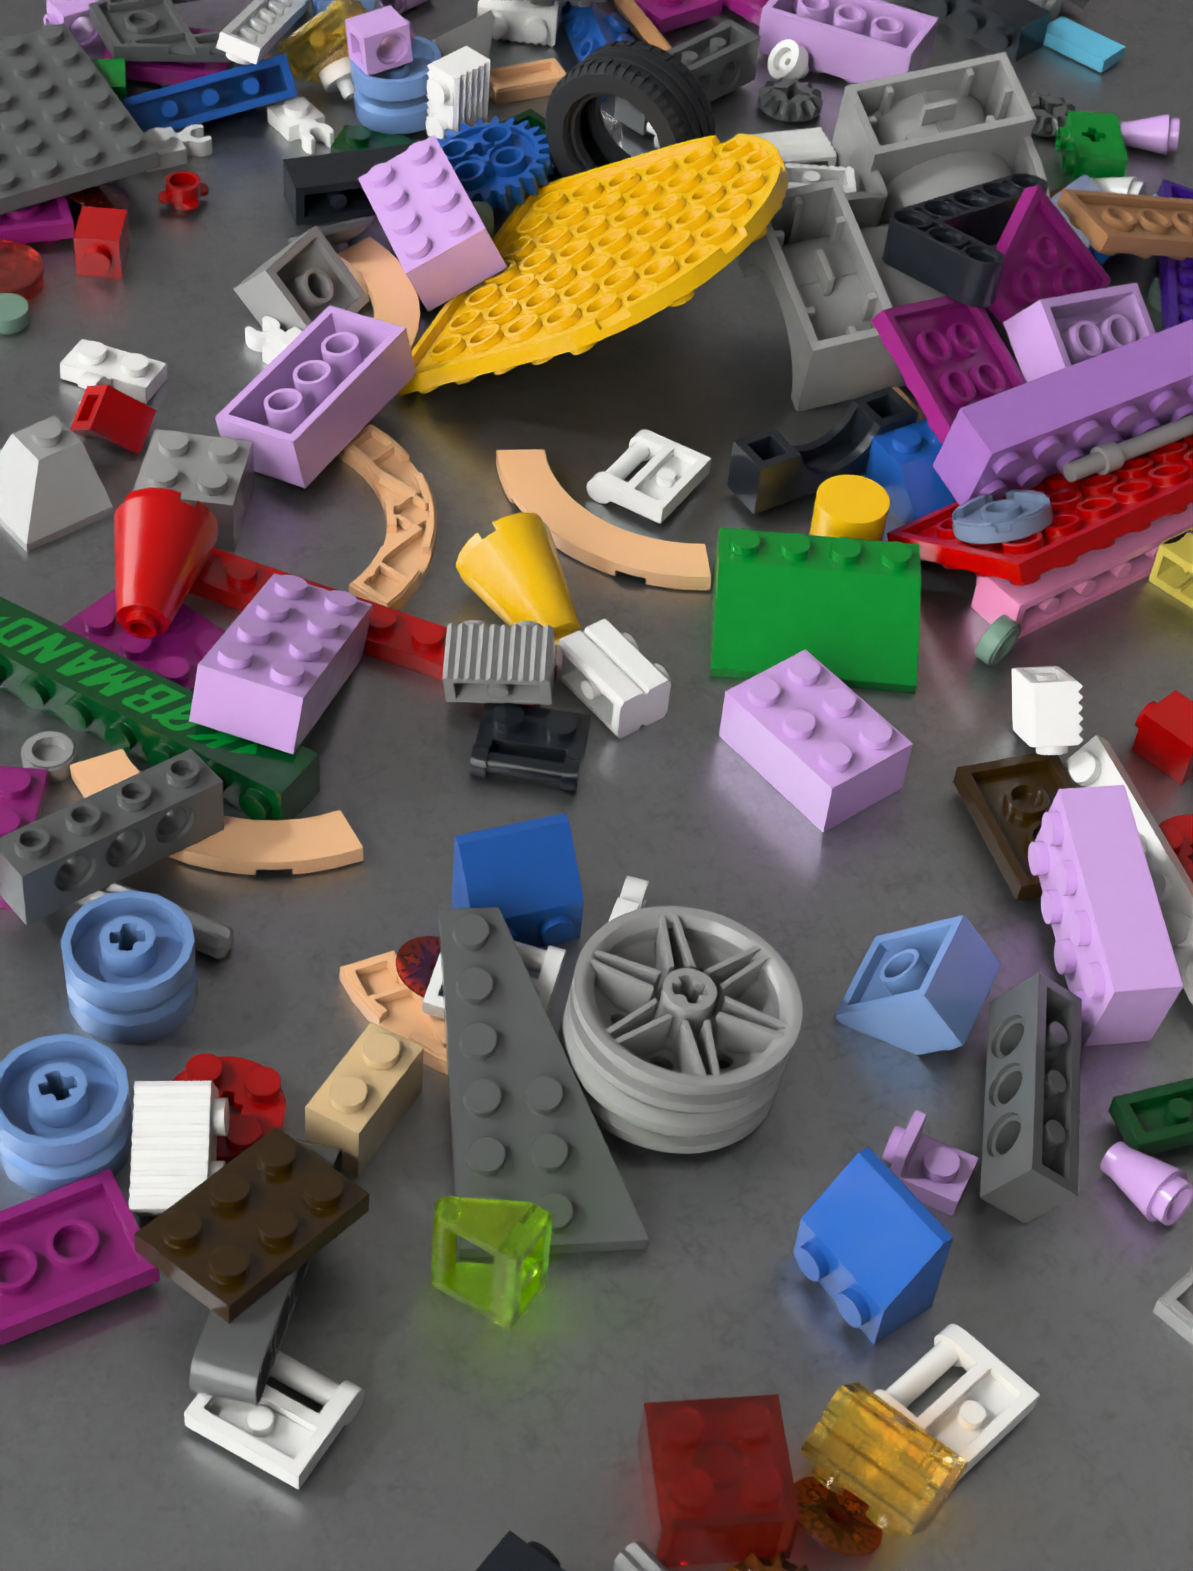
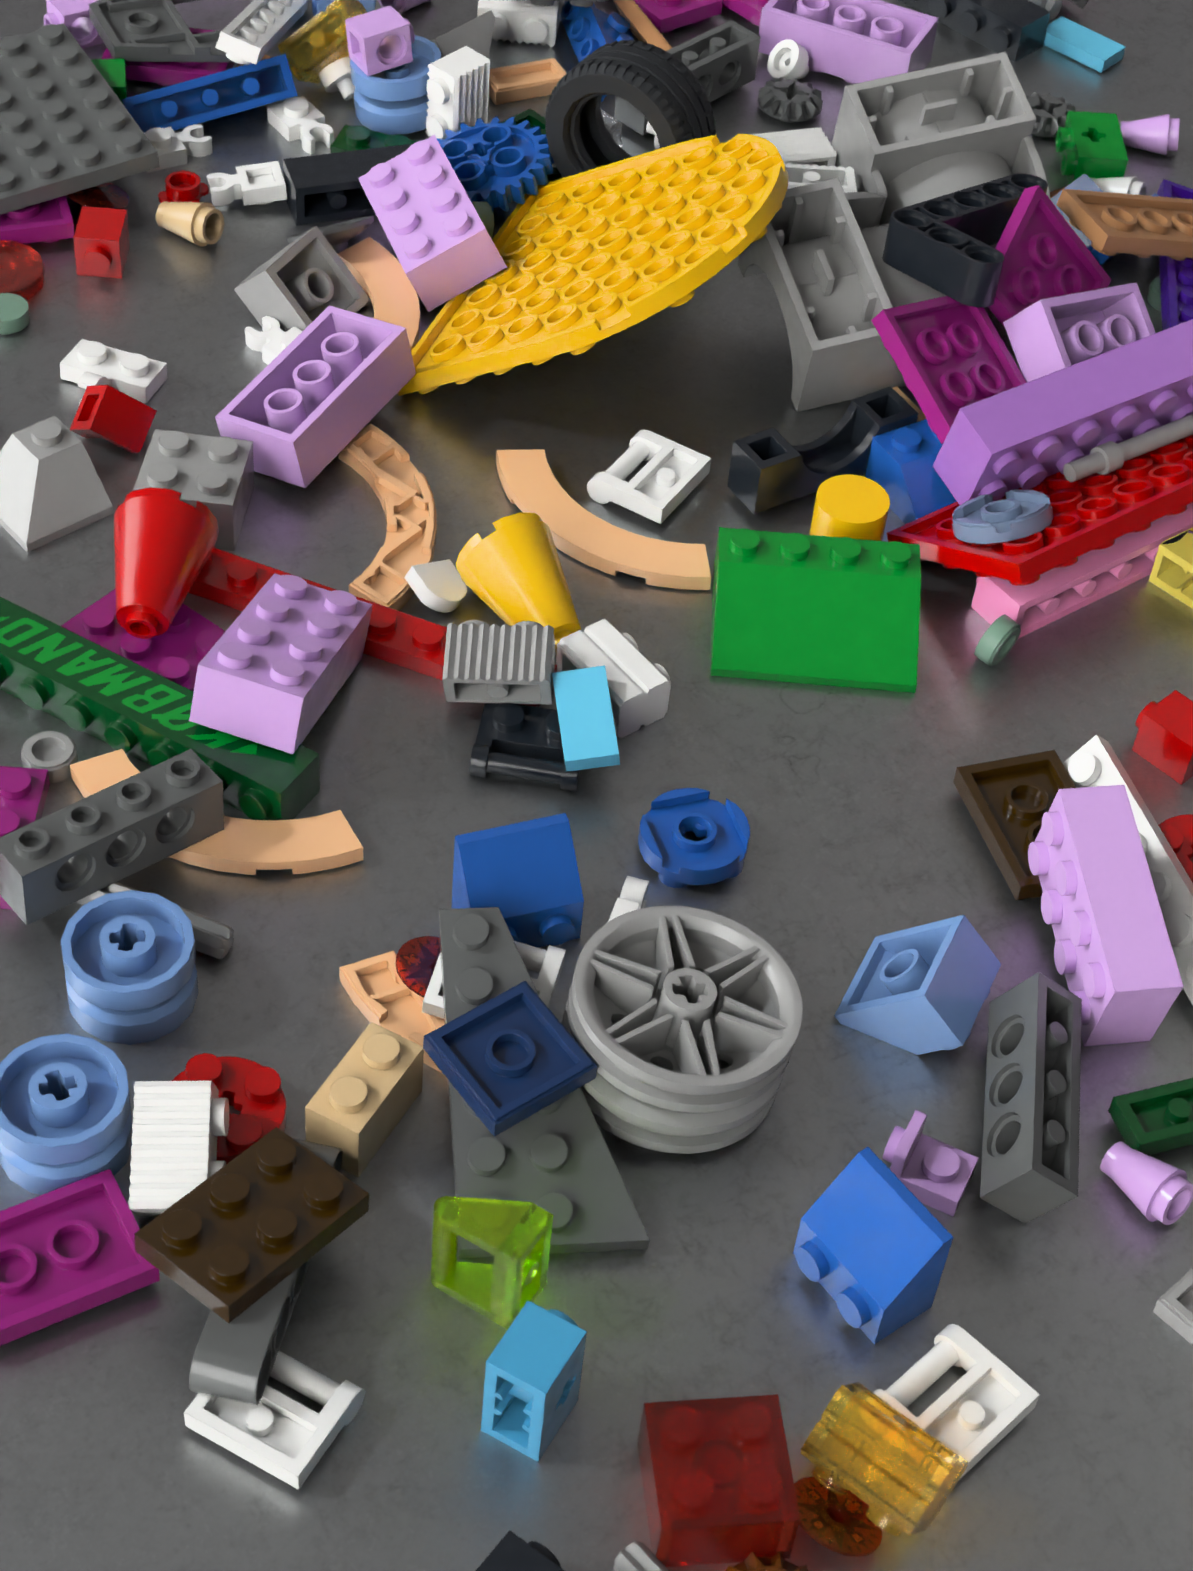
(192, 221): none -> tan cone
(252, 183): none -> white plate
(437, 585): none -> white tile
(509, 1058): none -> dark blue plate
(533, 1379): none -> dark azure brick
(585, 718): none -> medium azure tile
(689, 861): none -> blue plate
(814, 740): lavender brick -> none
(1046, 708): white brick -> none

